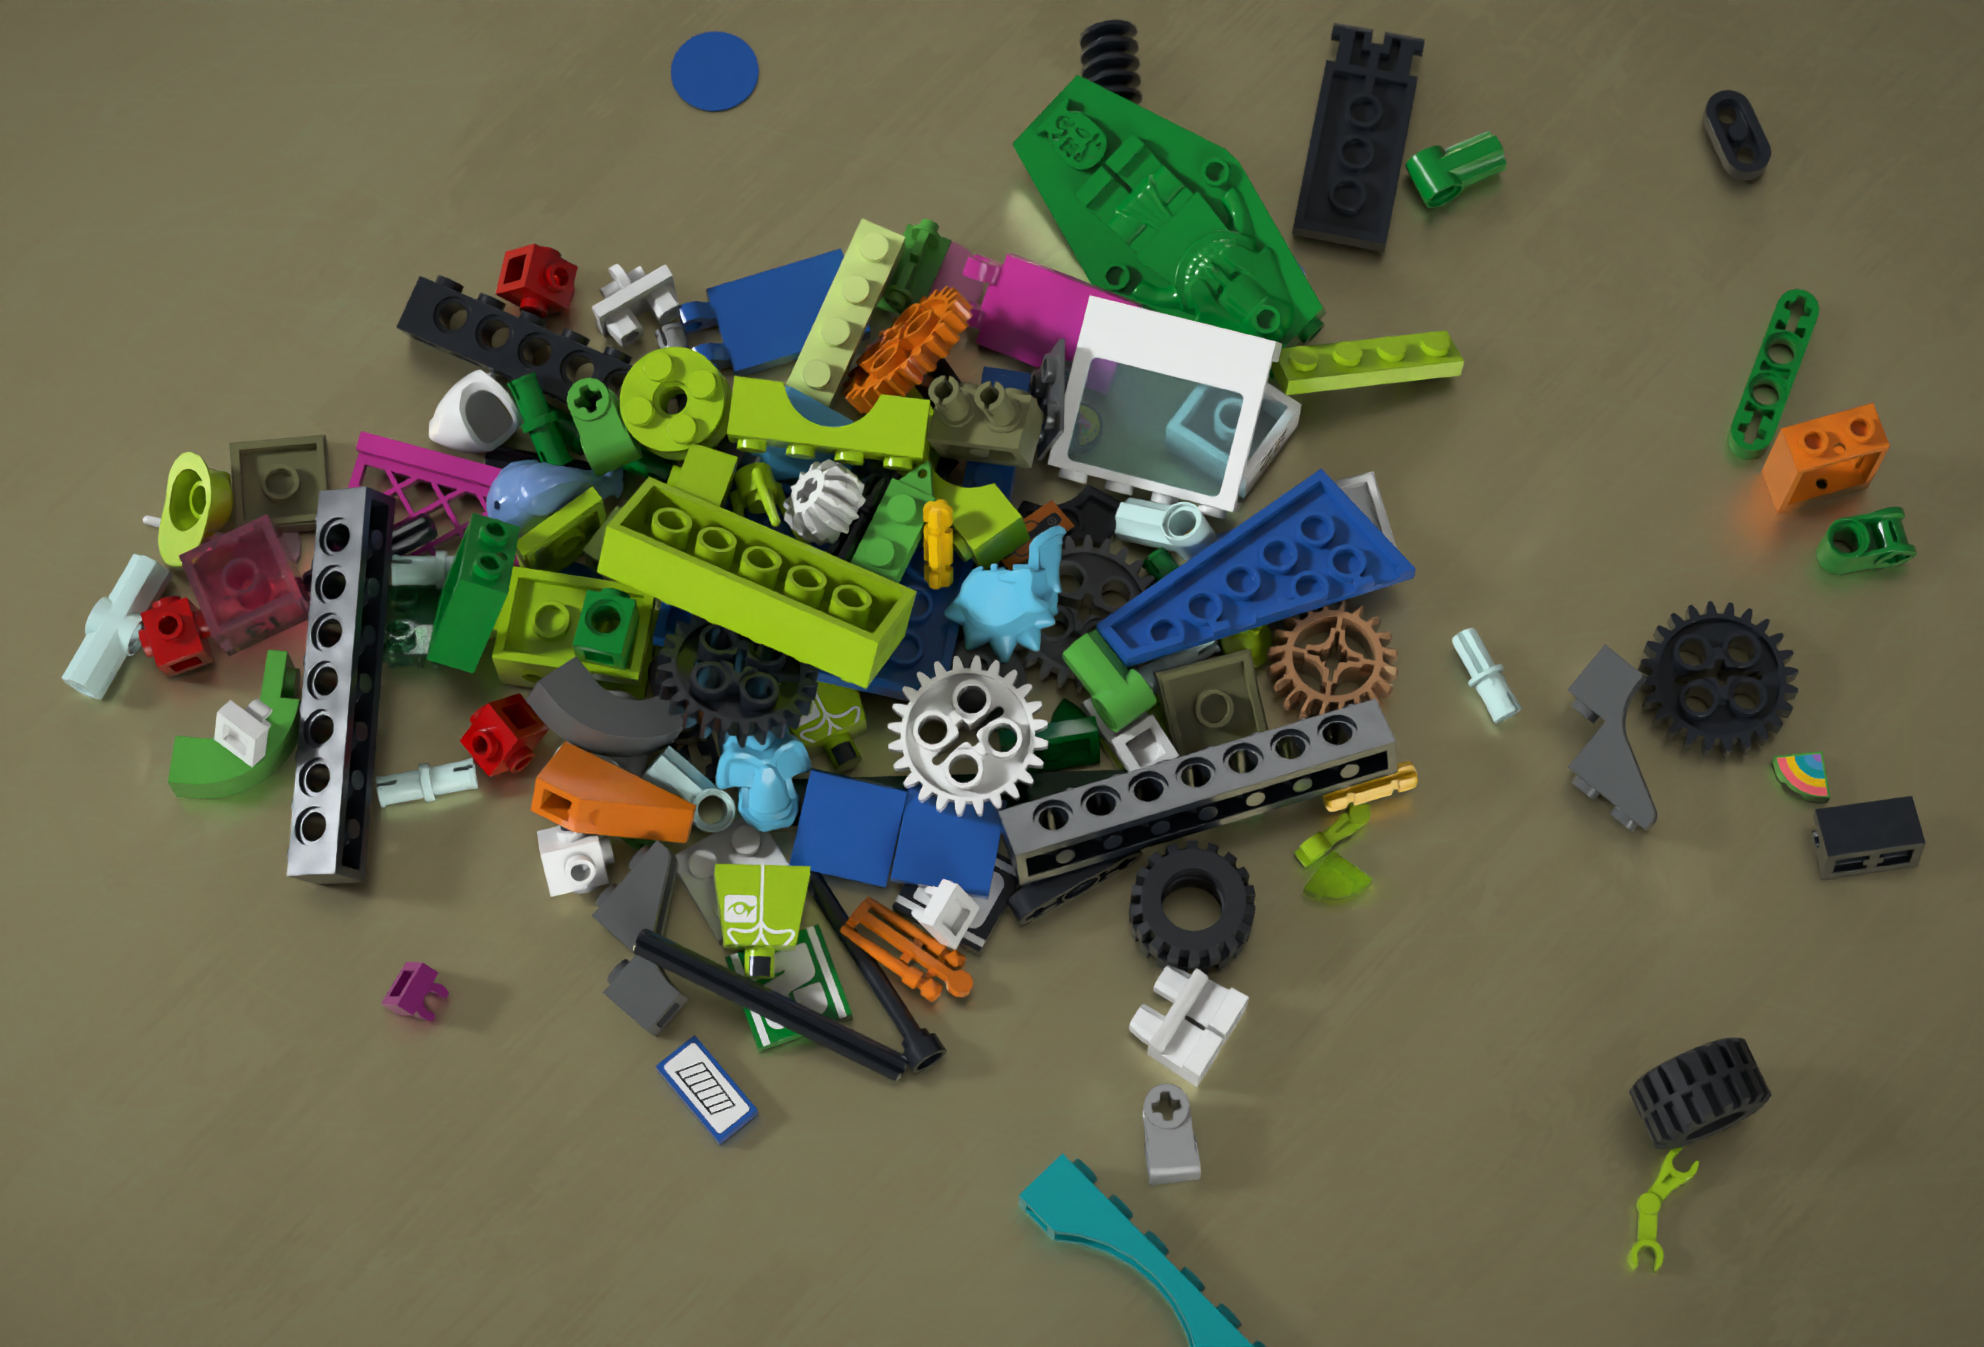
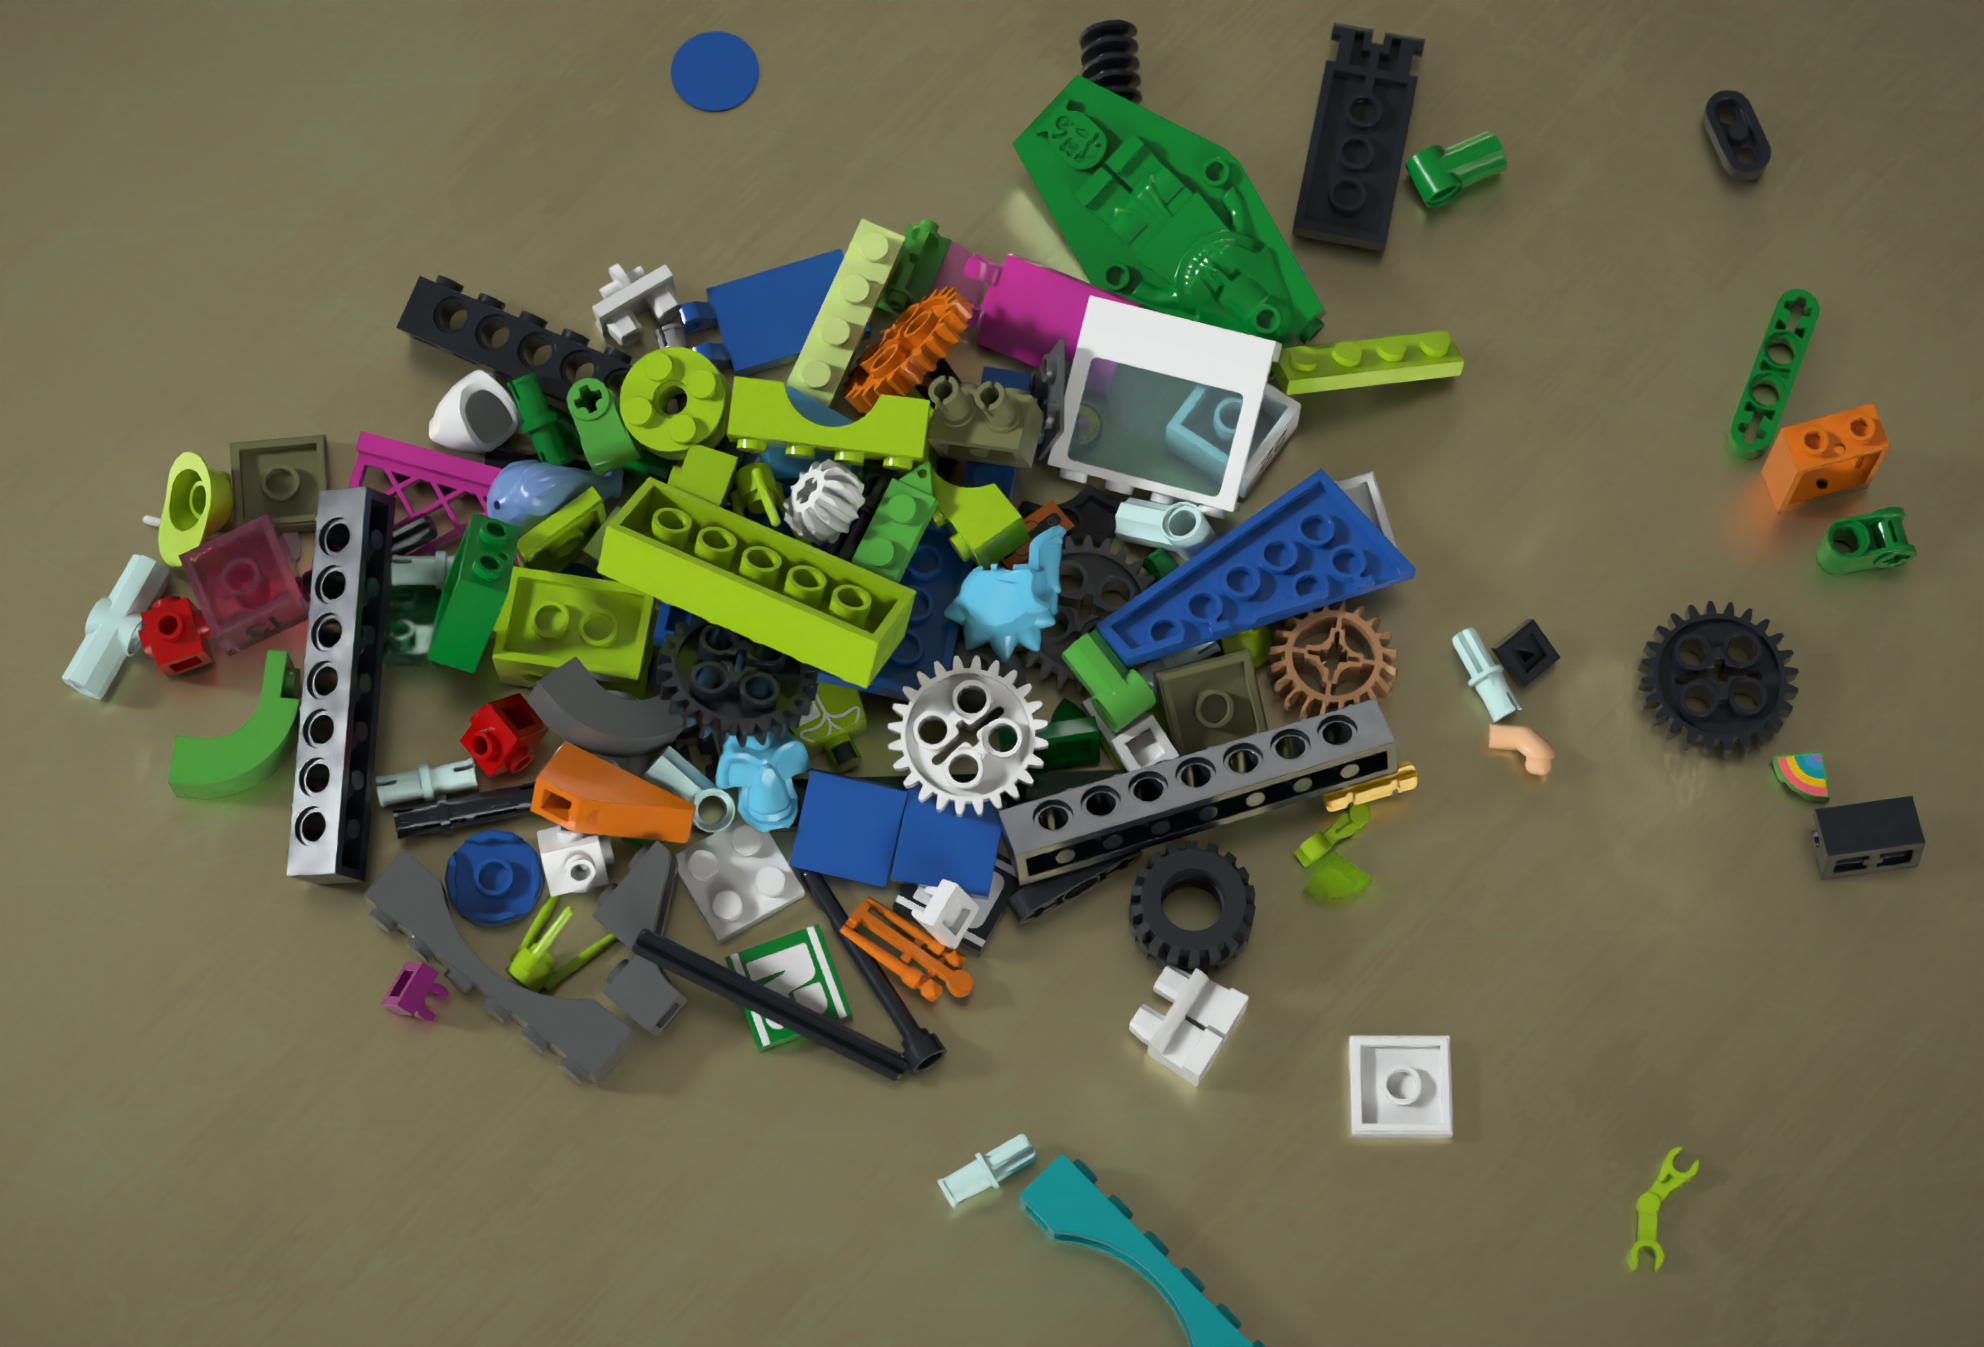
(244, 730): white tile -> none
(465, 810): none -> black pin
(494, 879): none -> blue tile
(533, 965): none -> lime plant
(537, 280): red brick -> none
(574, 1029): none -> dark grey arch
(606, 648): green brick -> none
(707, 1090): tile -> none
(760, 911): lime torso -> none
(938, 543): yellow axle -> none
(987, 1170): none -> light aqua axle
(1170, 1145): light grey piece -> none
(1400, 1087): none -> white tile
(1525, 652): none -> black tile
(1526, 741): none -> light nougat arm
(1607, 760): dark grey arch -> none
(1700, 1093): black tyre -> none

